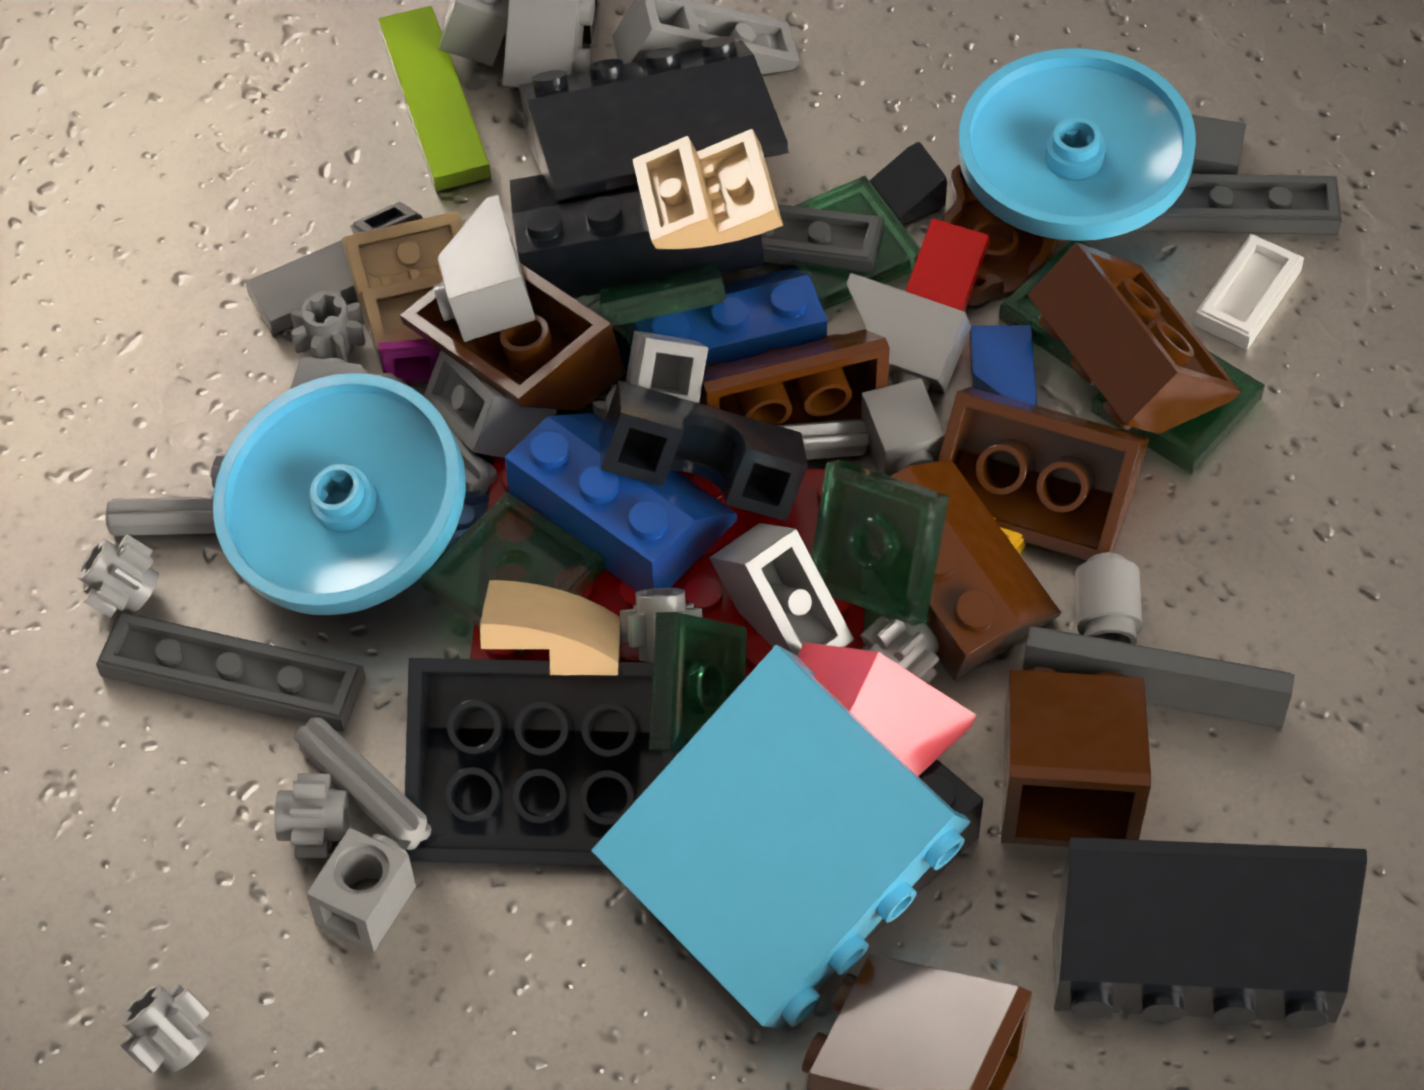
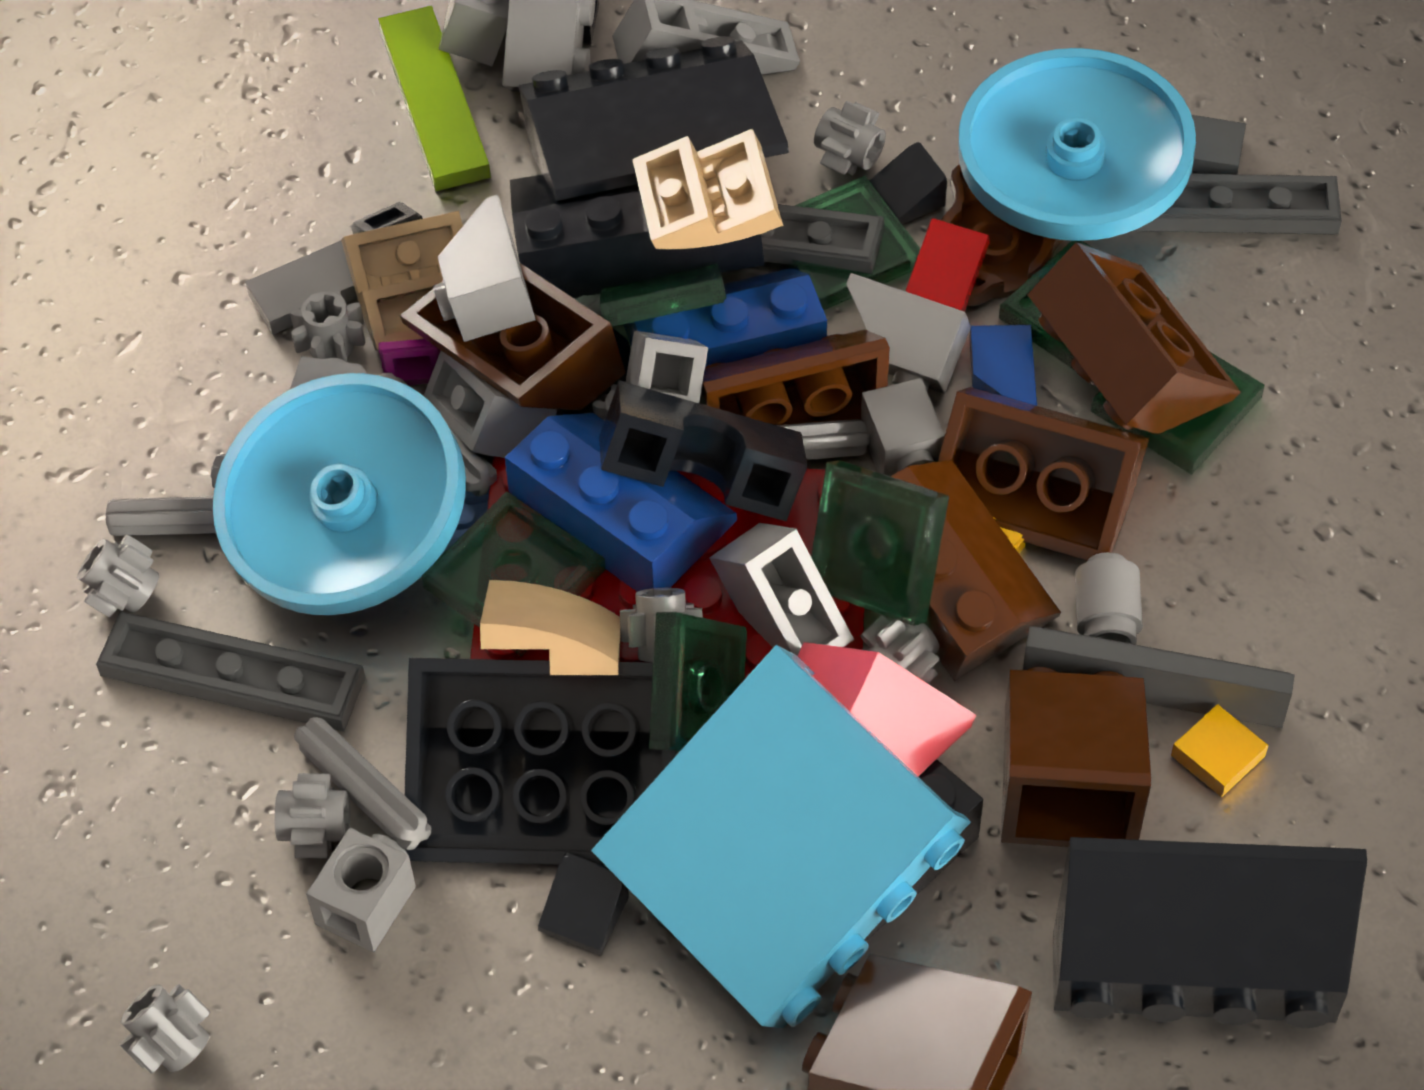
(583, 904): none -> black slope
(849, 138): none -> light grey gear
(1219, 750): none -> yellow tile
(1248, 291): white tile -> none

